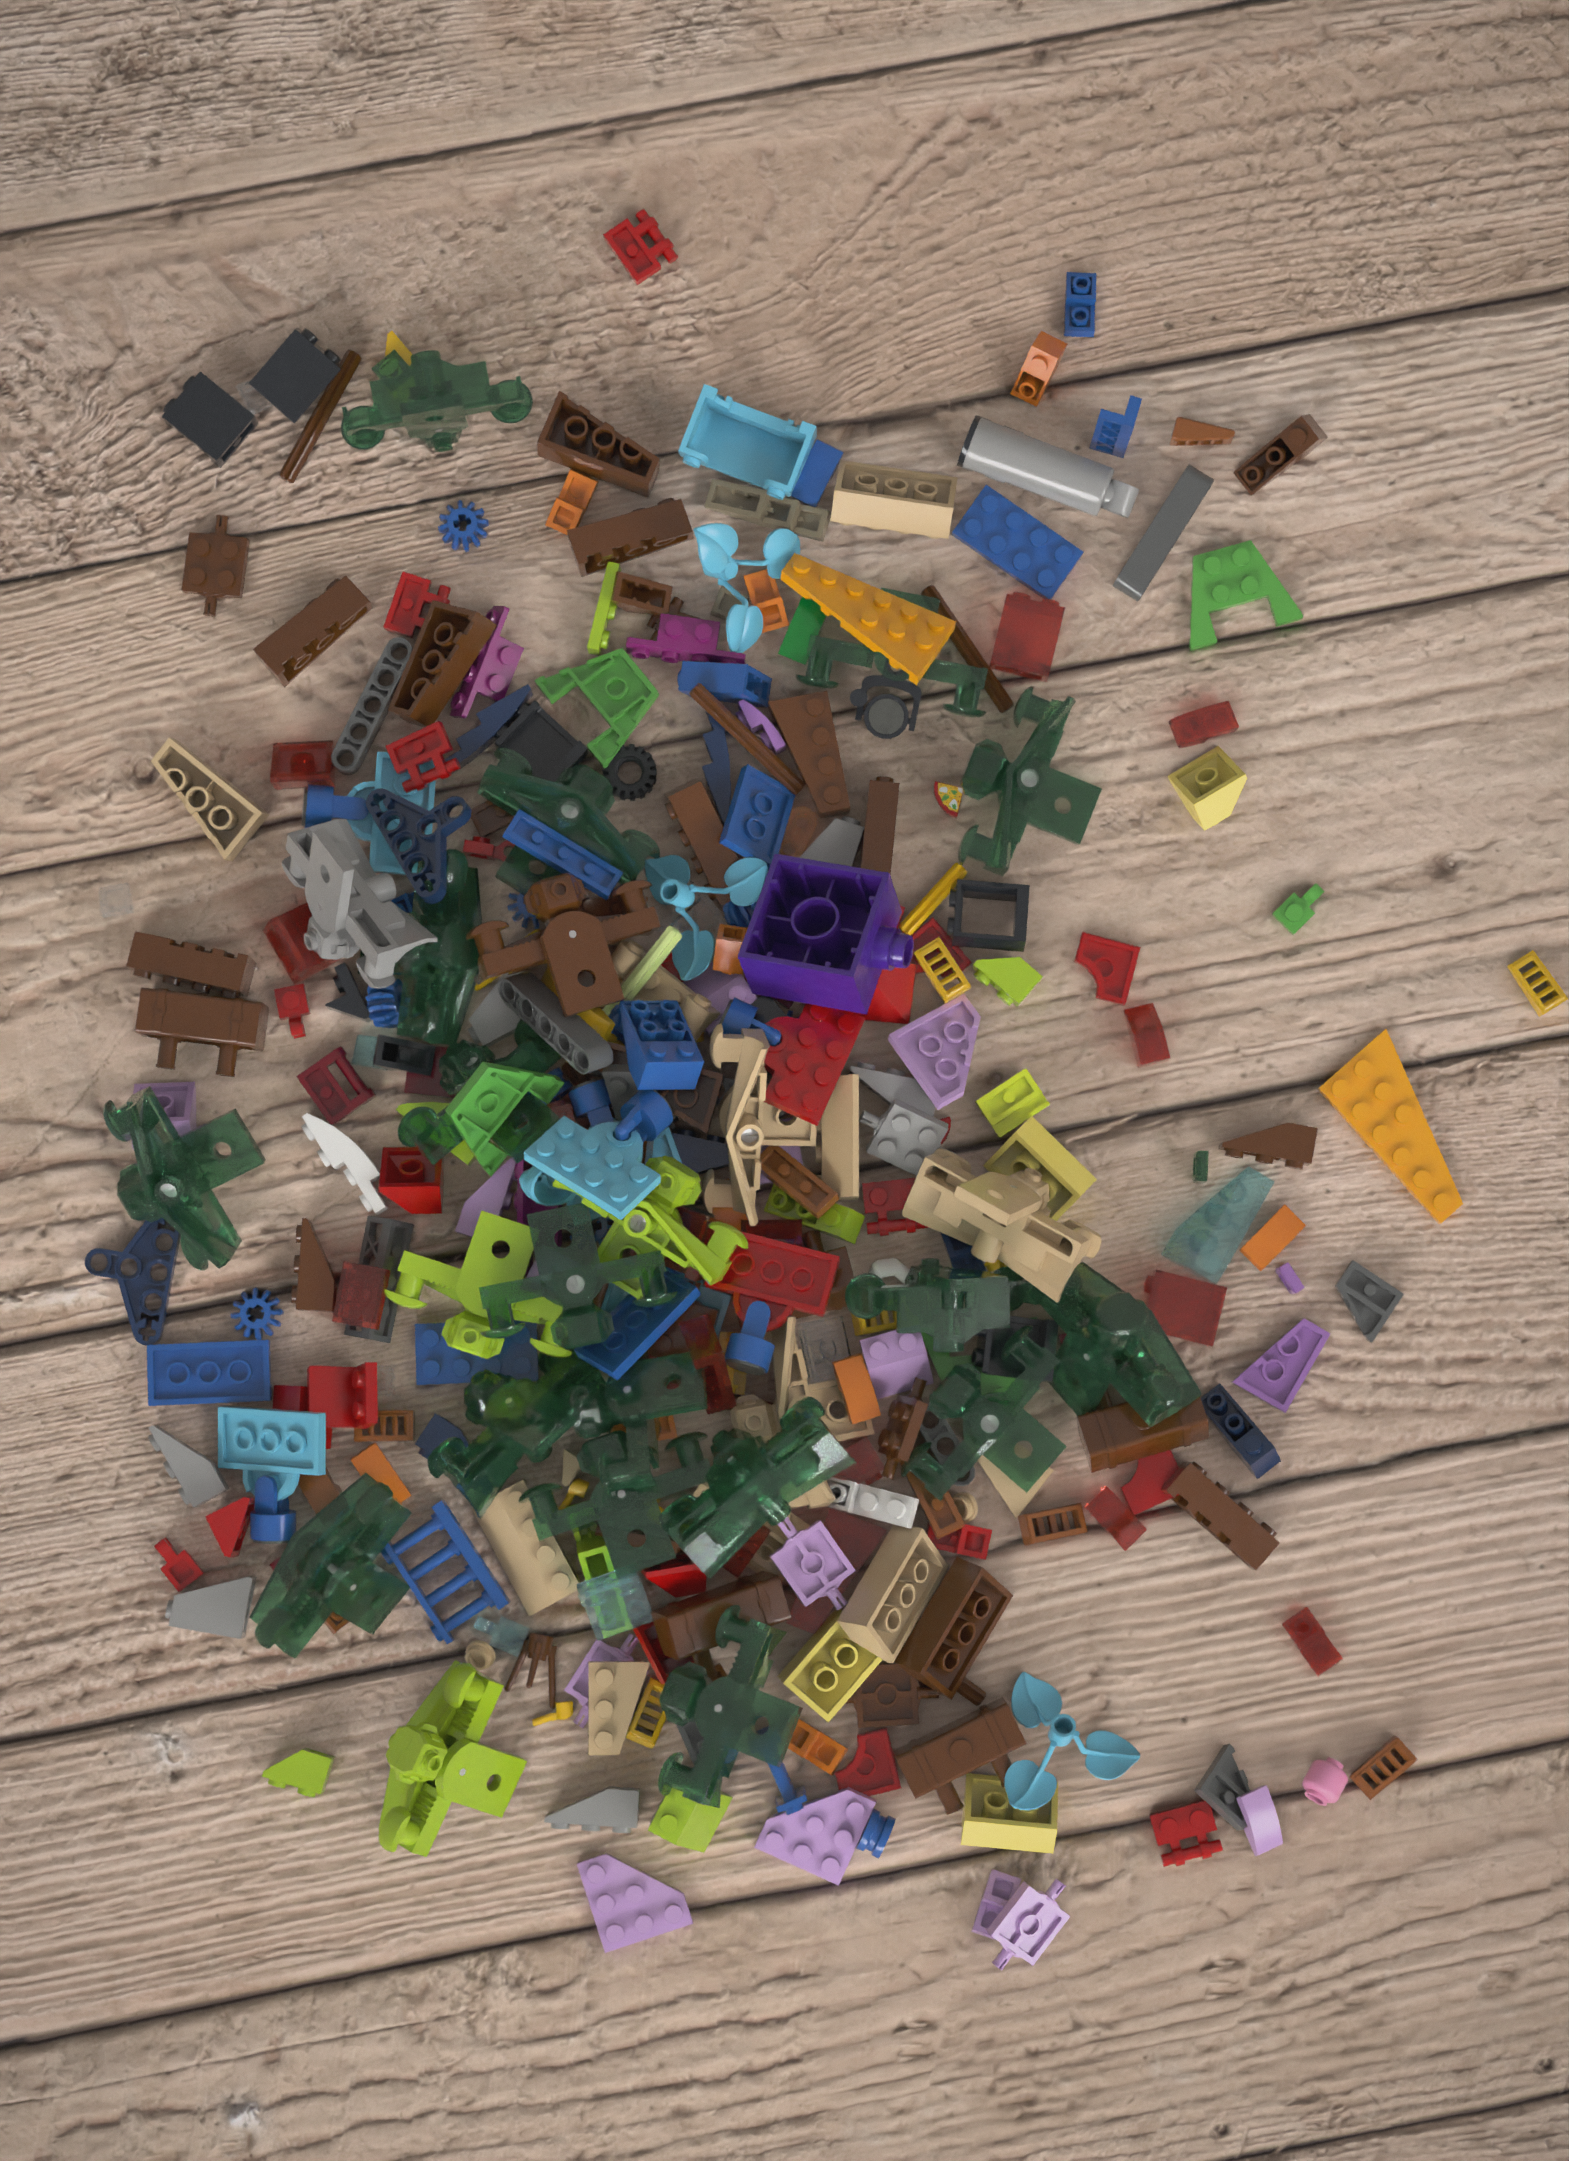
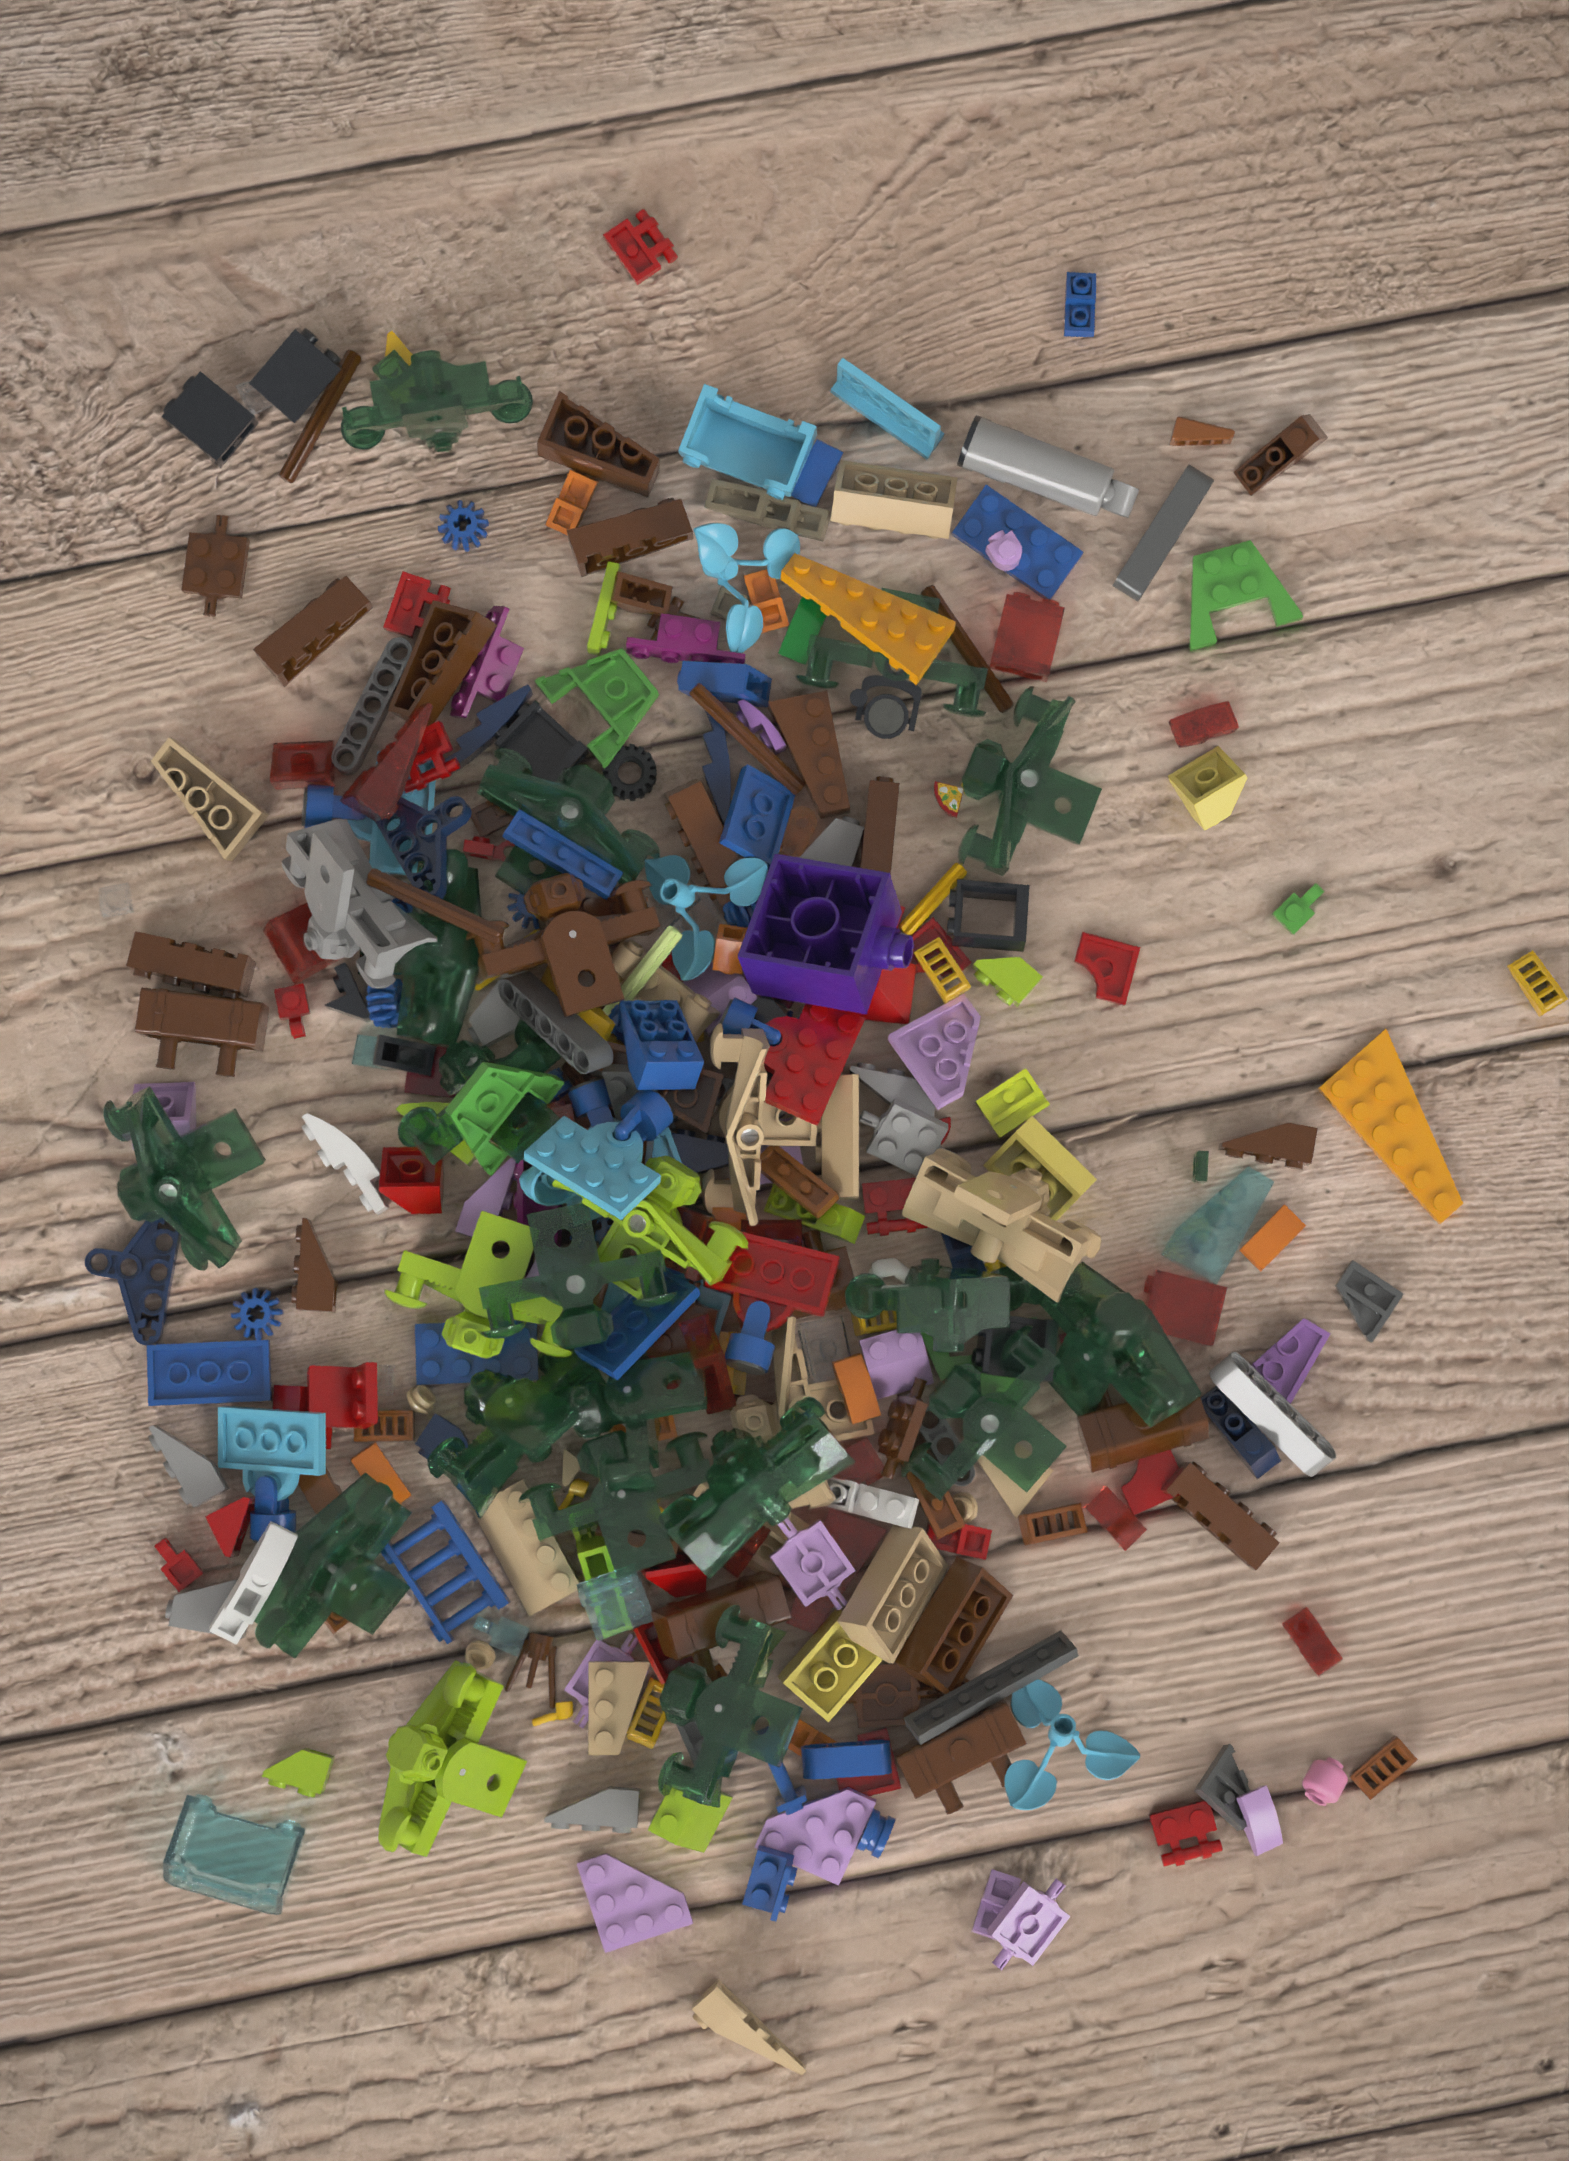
(232, 1857): none -> clear light blue windscreen
(254, 1583): none -> white slope
(328, 1093): dark red plate -> none
(361, 1295): clear red slope -> none
(382, 785): none -> clear red wedge
(388, 1253): dark grey fence -> none
(421, 1399): none -> tan plate
(435, 906): none -> reddish brown axle
(733, 2020): none -> tan wedge
(768, 1881): none -> blue bracket
(846, 1759): none -> blue beam
(886, 409): none -> medium azure fence
(991, 1687): none -> dark grey plate
(994, 1823): light yellow slope -> none
(1004, 550): none -> lavender plate
(1038, 368): orange slope -> none
(1114, 429): blue fence -> none
(1146, 1035): clear red slope -> none
(1272, 1414): none -> beam
(1289, 1278): medium lavender tile -> none

